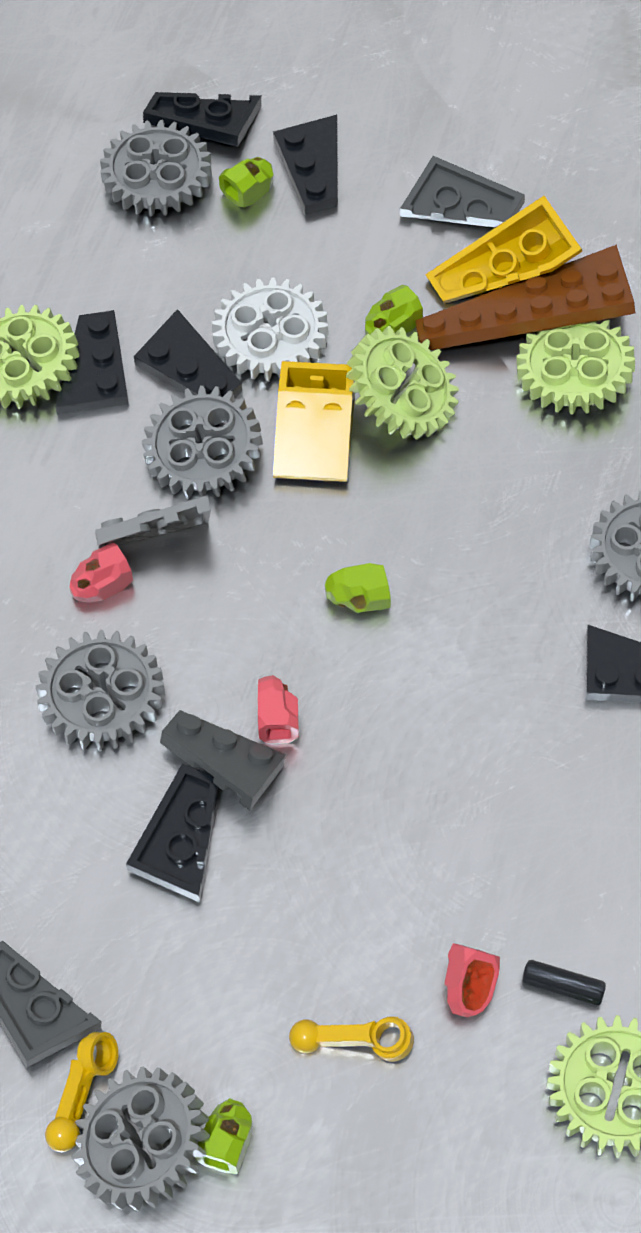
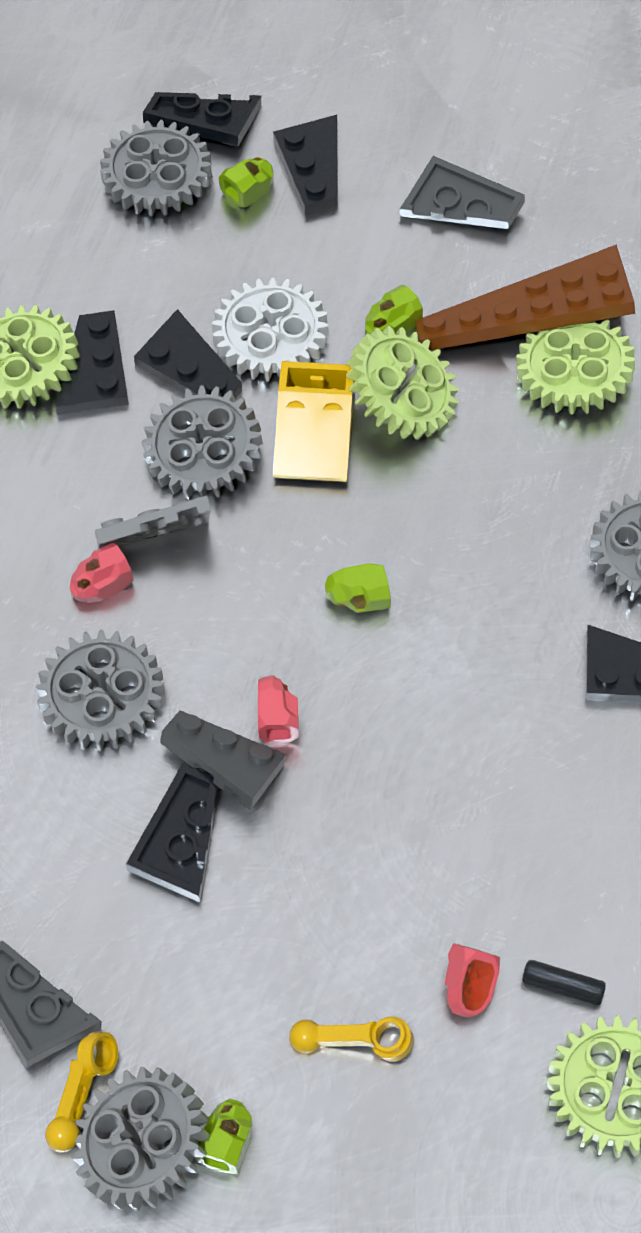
(514, 251): yellow wedge -> none

